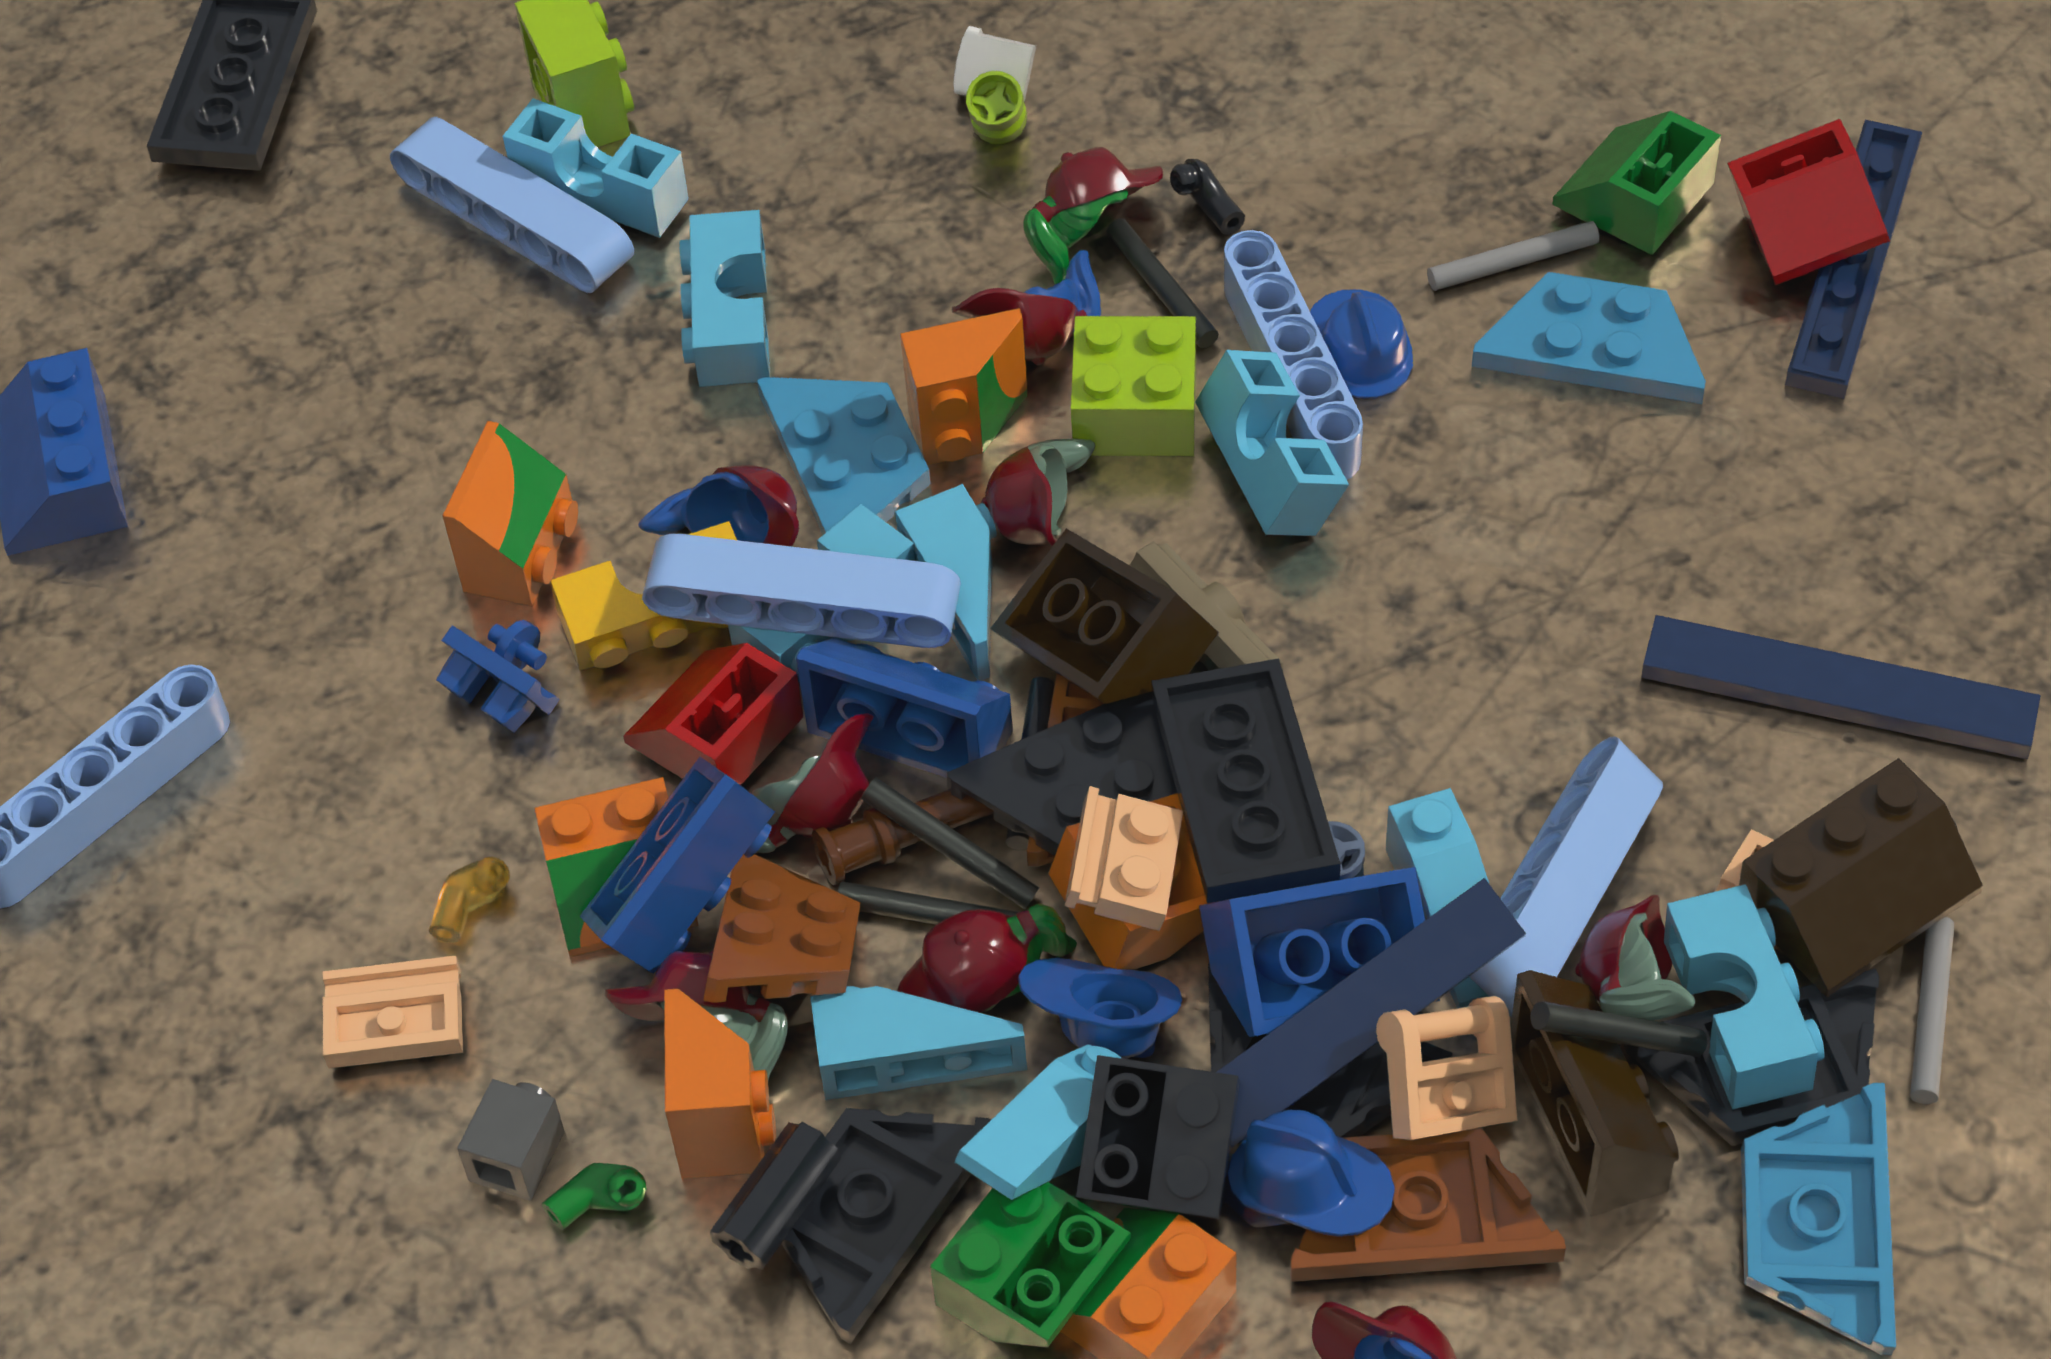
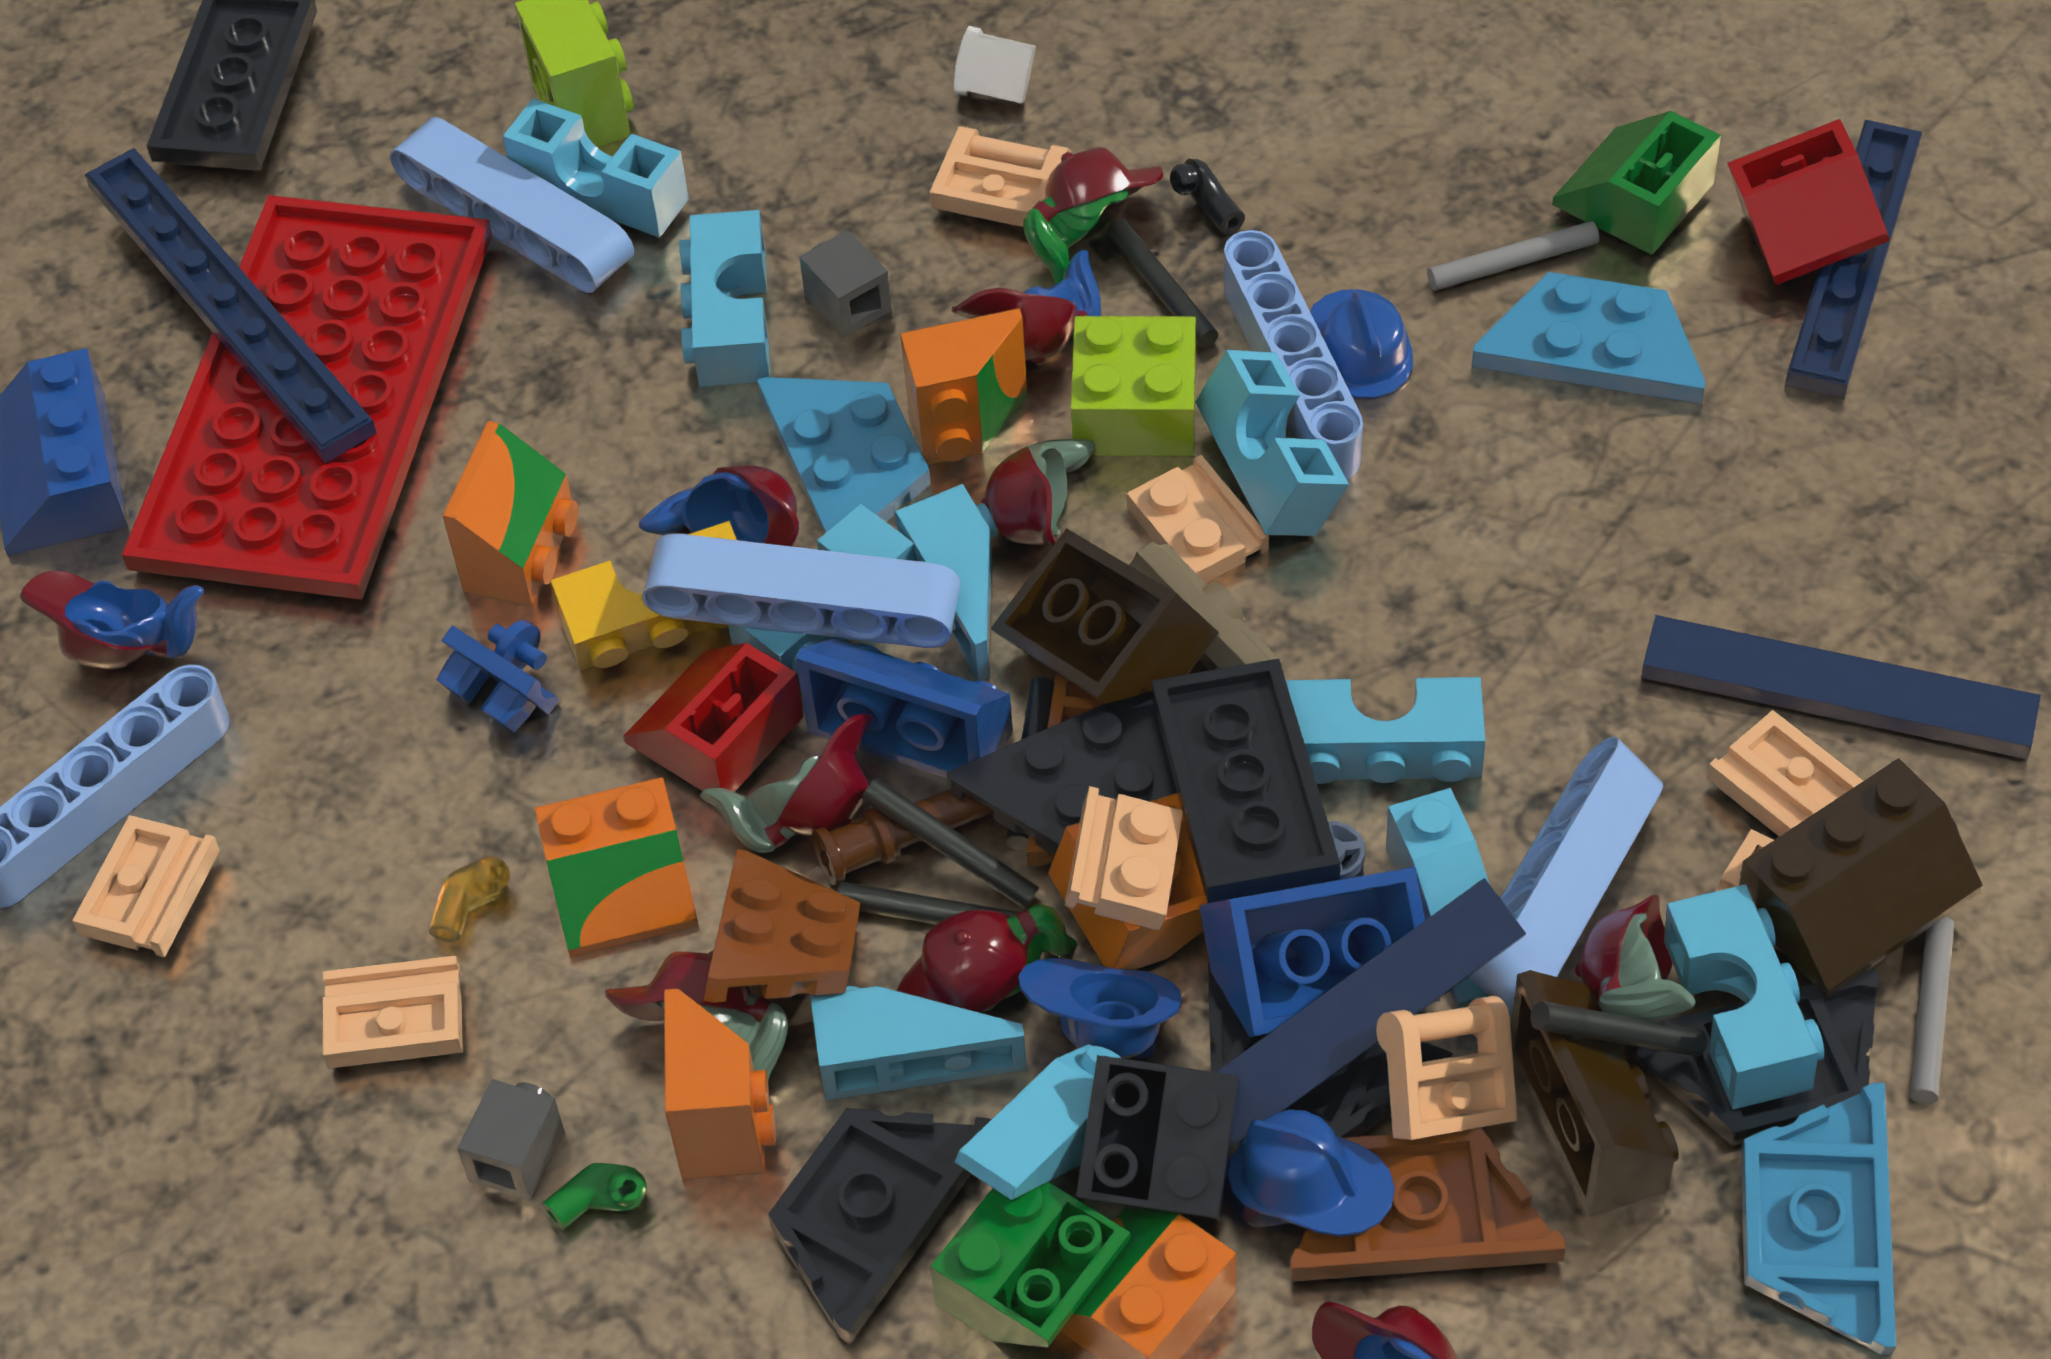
(112, 624): none -> hair
(146, 886): none -> light nougat plate
(231, 306): none -> dark blue tile
(237, 482): none -> red plate
(678, 866): blue slope -> none
(775, 1195): black axle -> none
(845, 283): none -> dark grey brick
(992, 177): none -> light nougat plate
(996, 94): lime wheel -> none
(1198, 519): none -> light nougat plate
(1433, 741): none -> medium azure arch
(1780, 774): none -> light nougat plate

